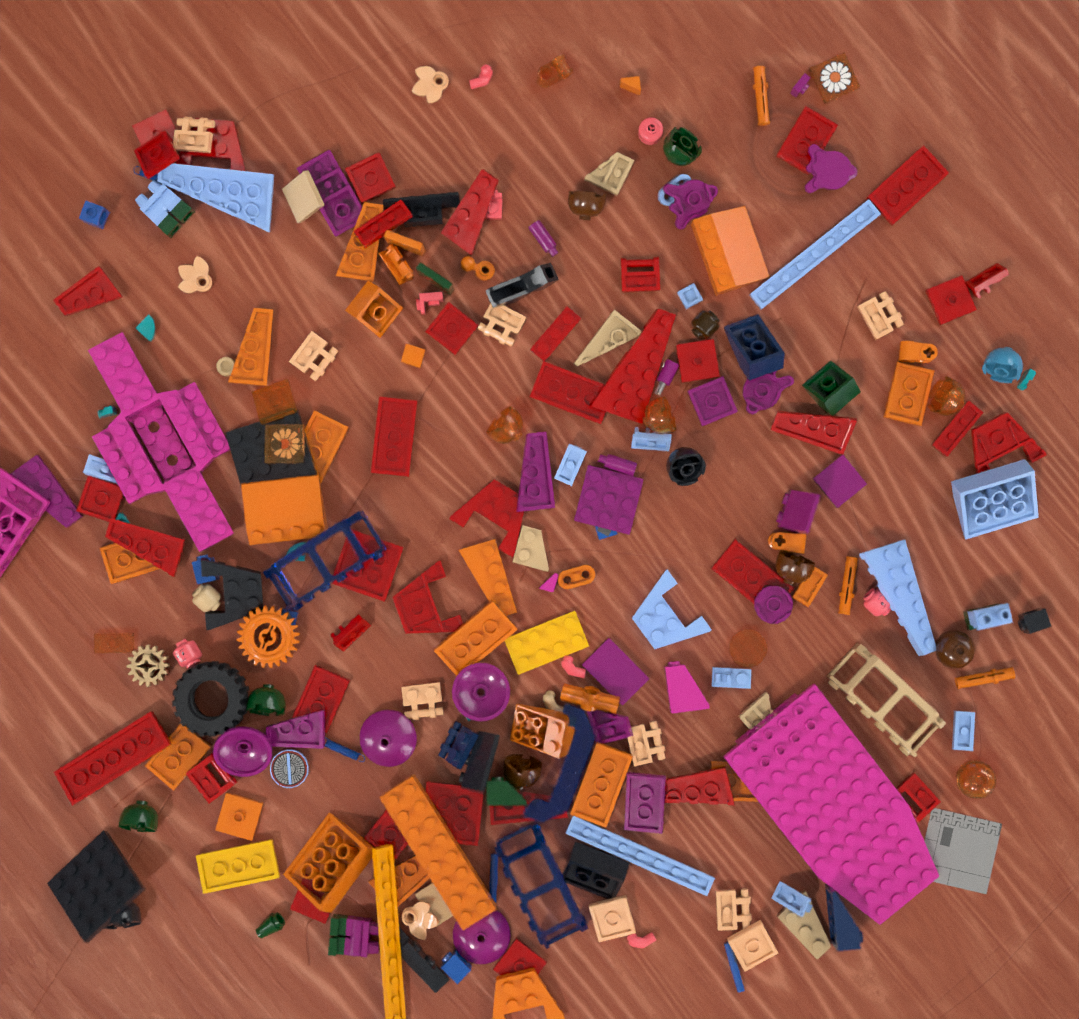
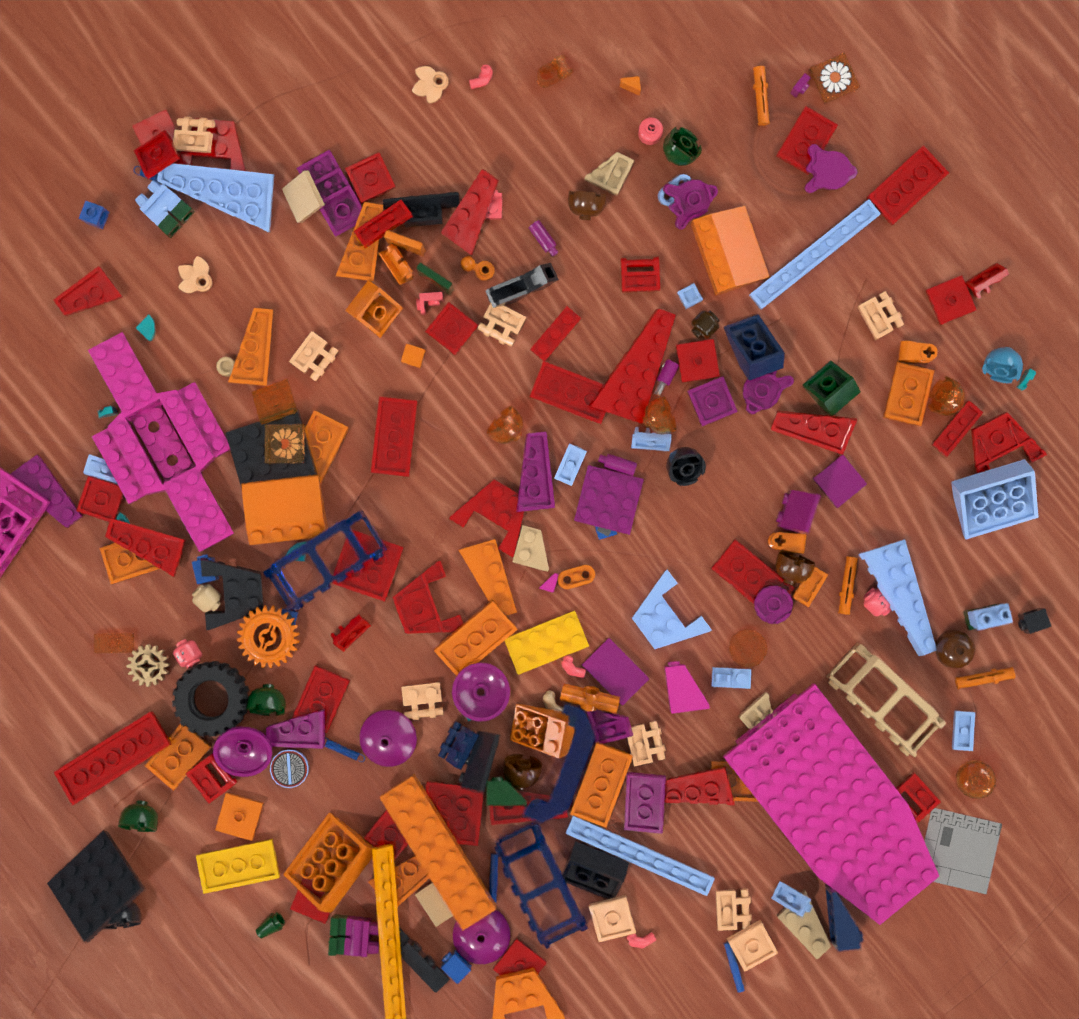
(422, 919): light nougat plate -> none
(612, 333): tan wing -> none

